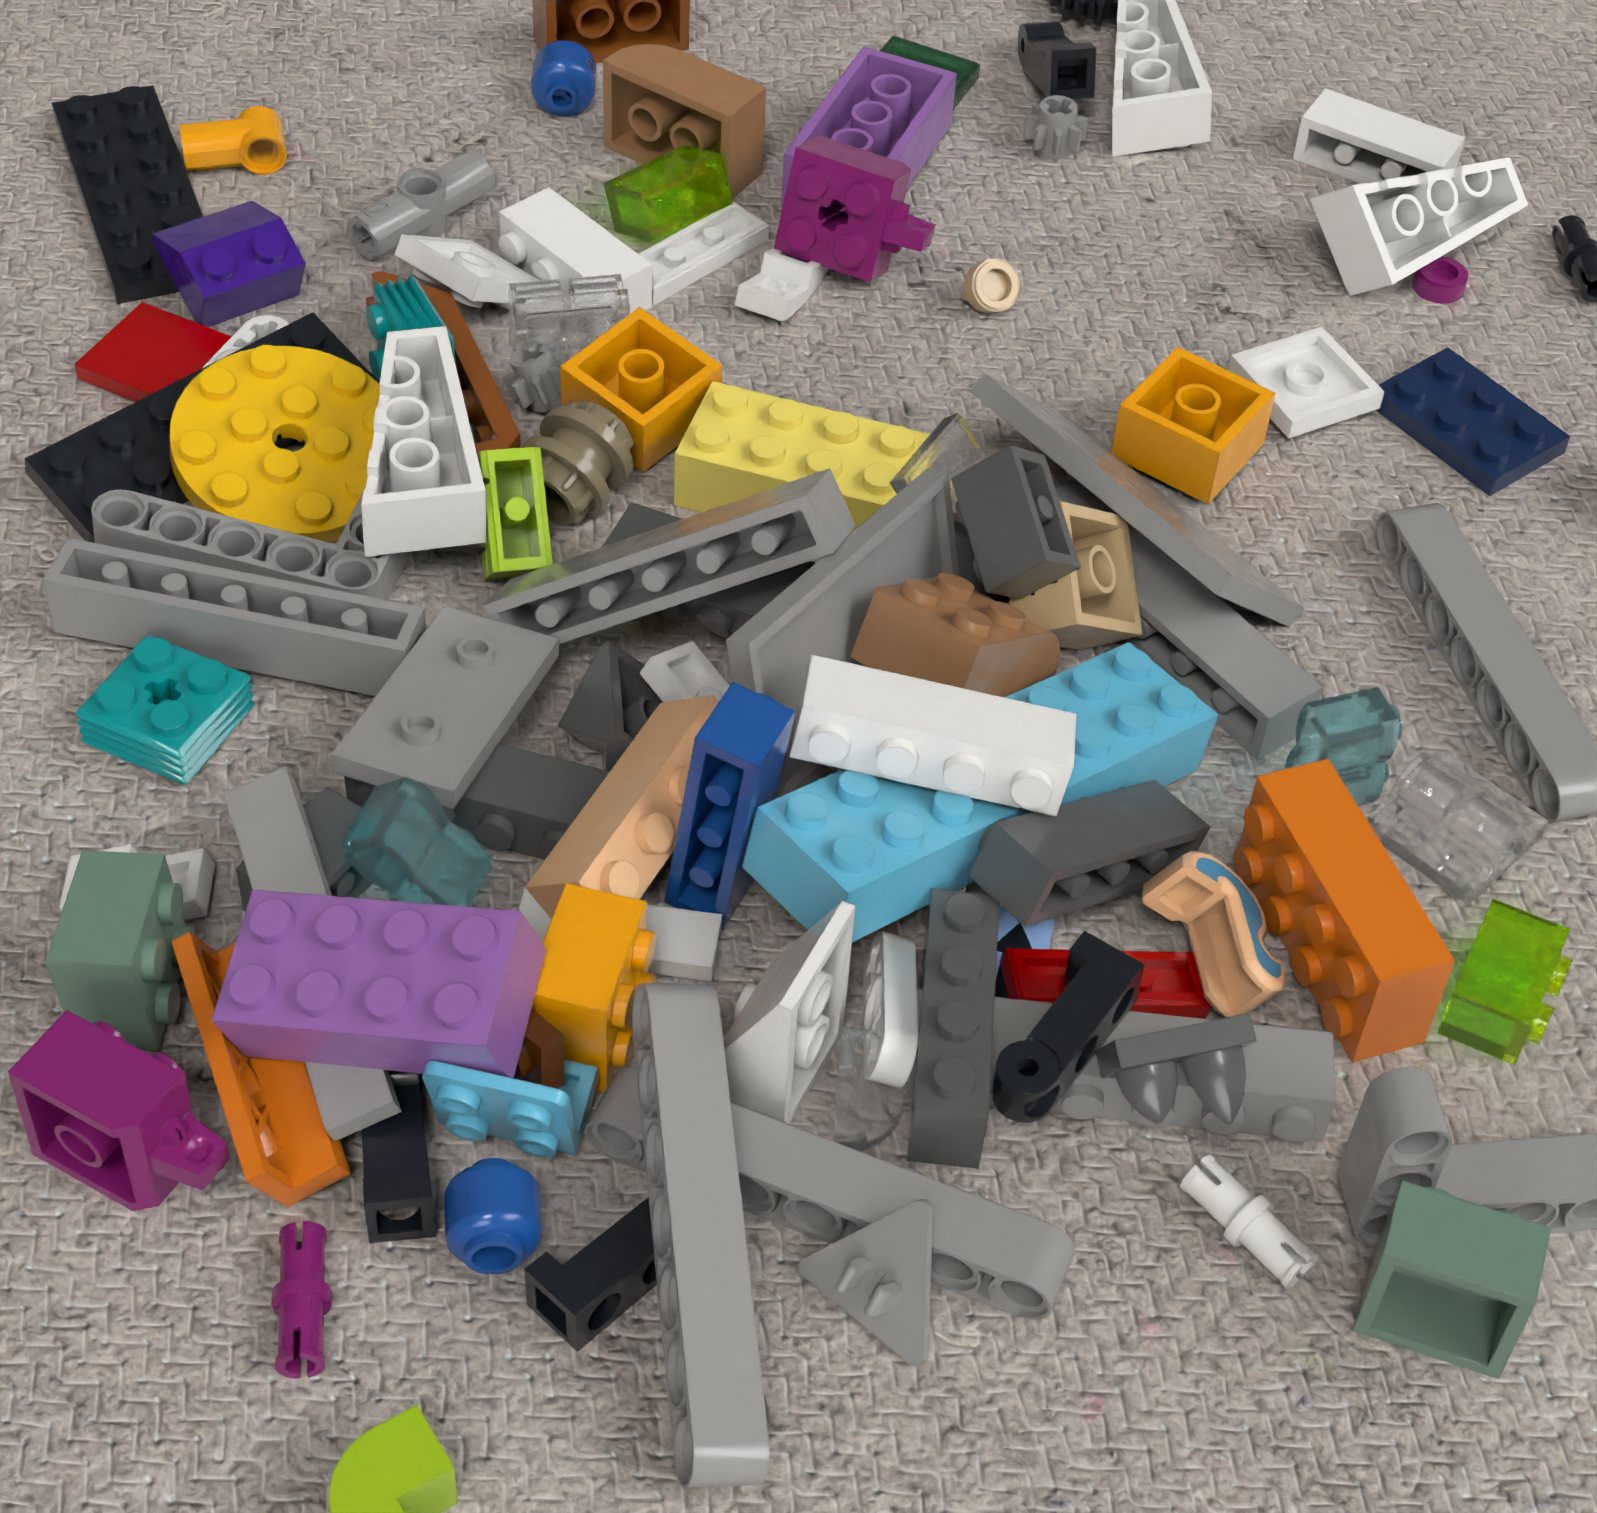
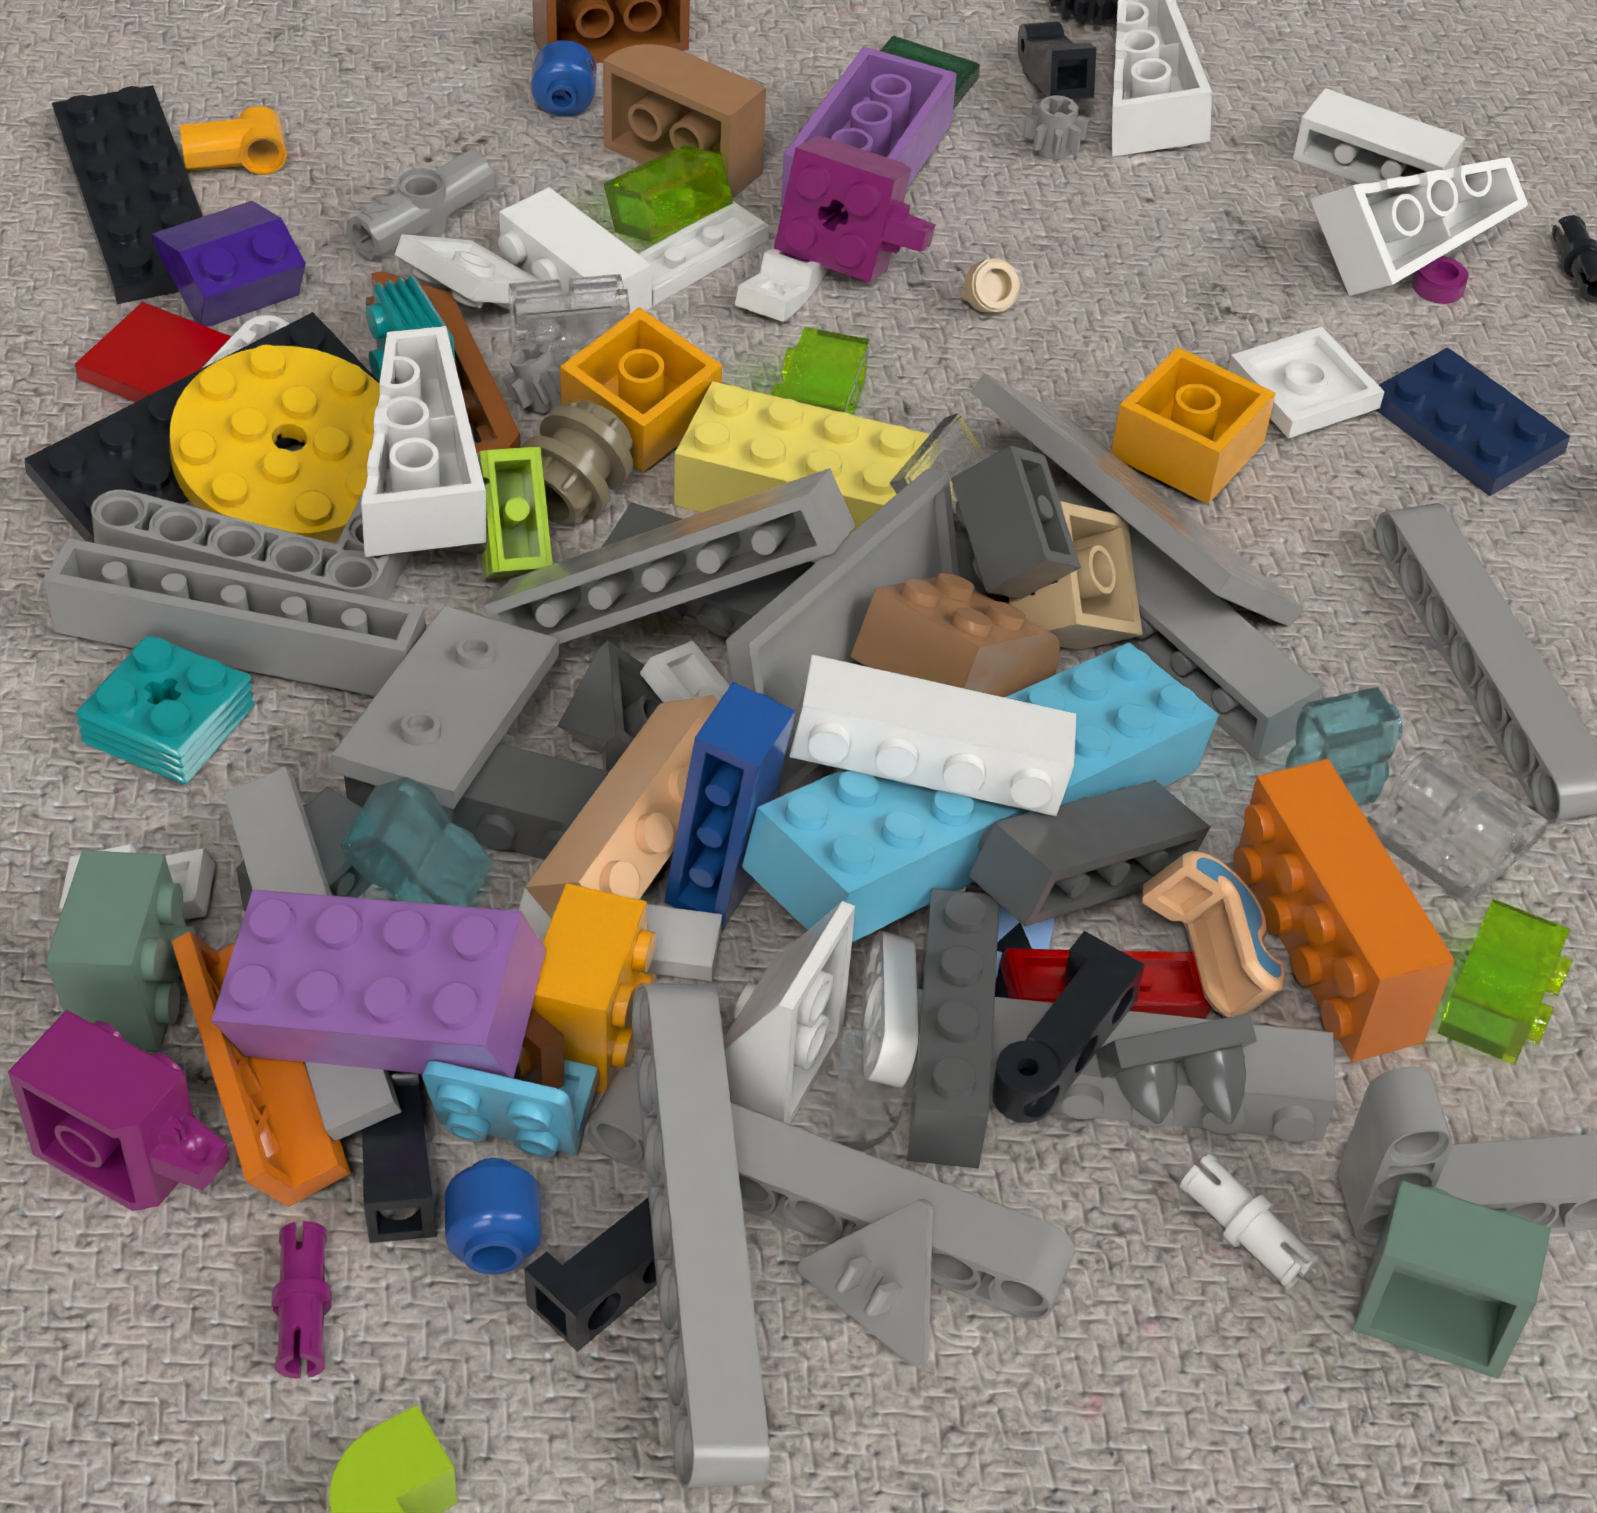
(825, 370): none -> clear neon green brick

